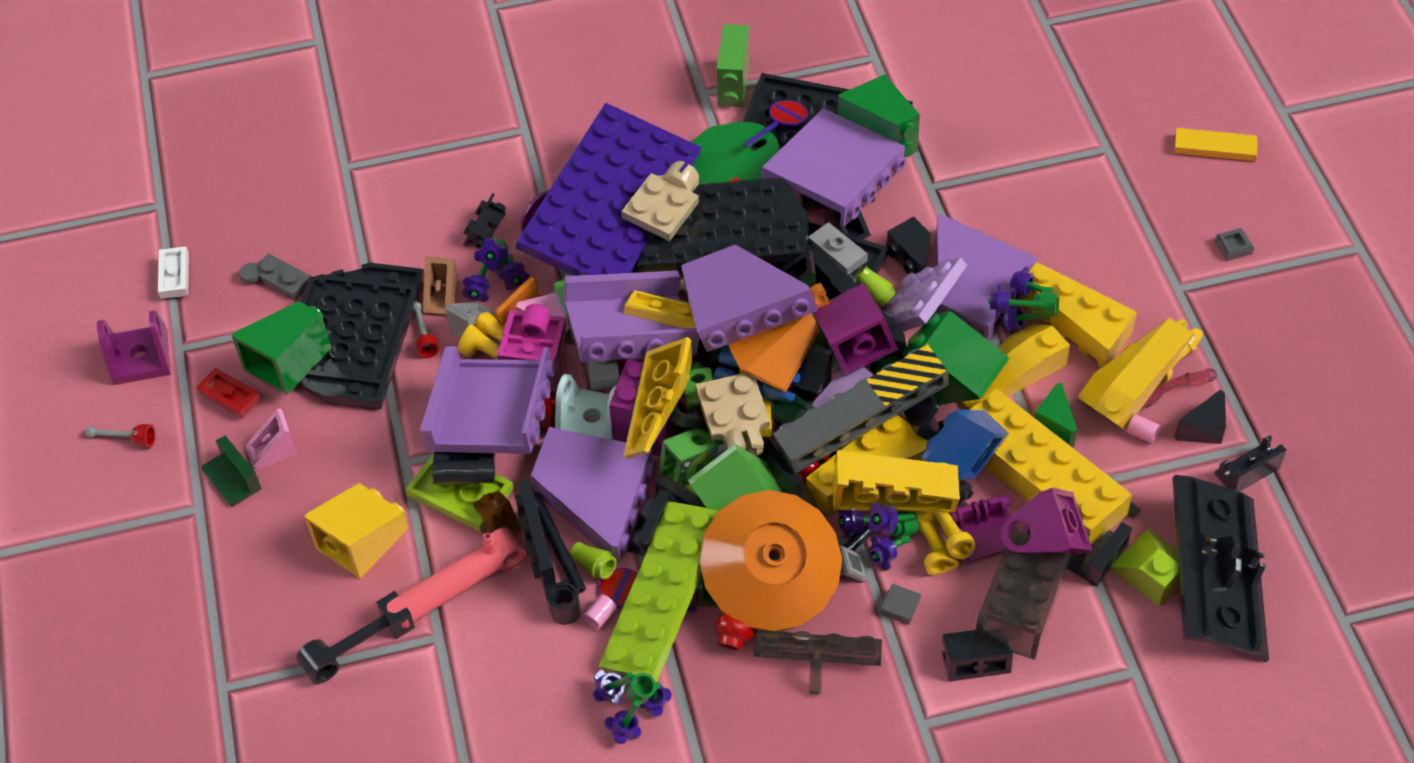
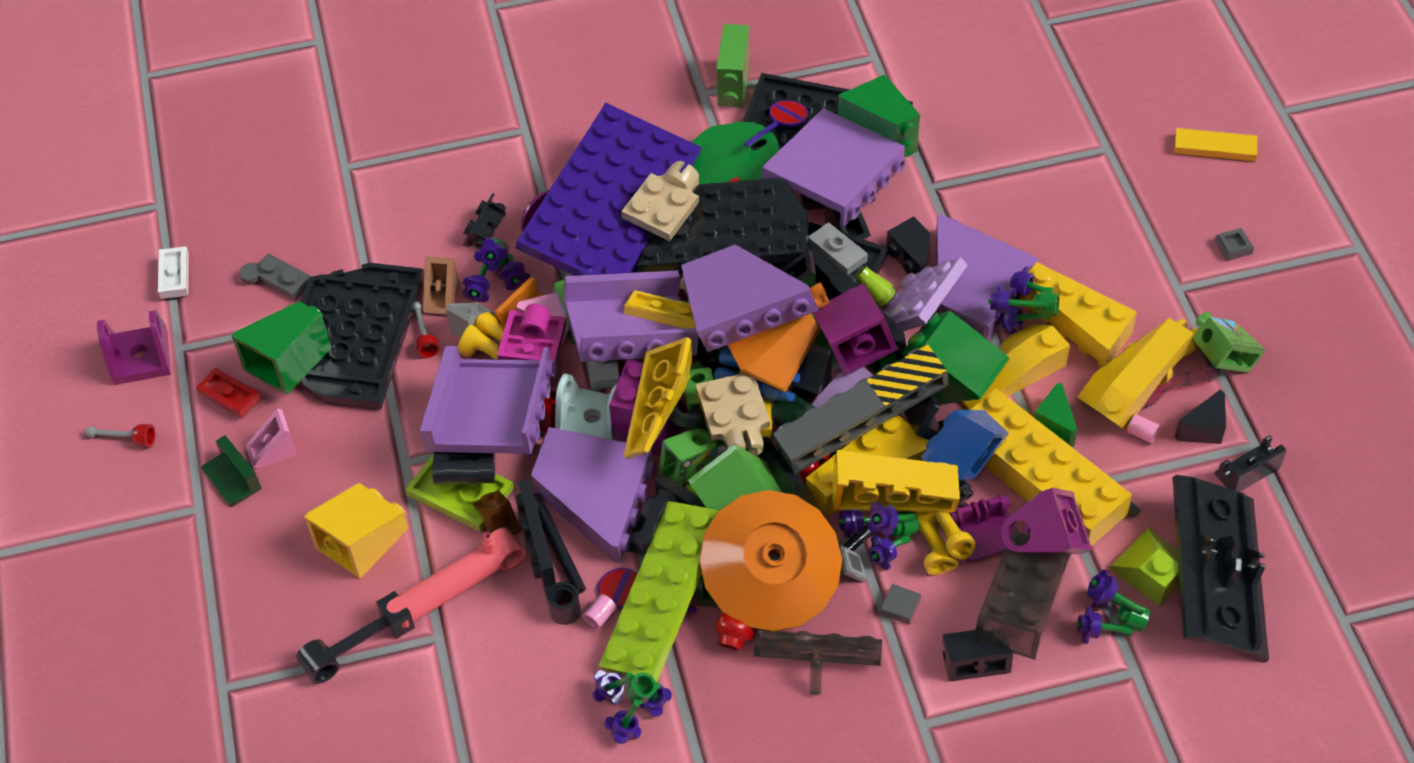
(596, 561): lime cone -> none
(1102, 590): none -> plant
(1105, 551): black panel -> none
(1227, 344): none -> bright green torso

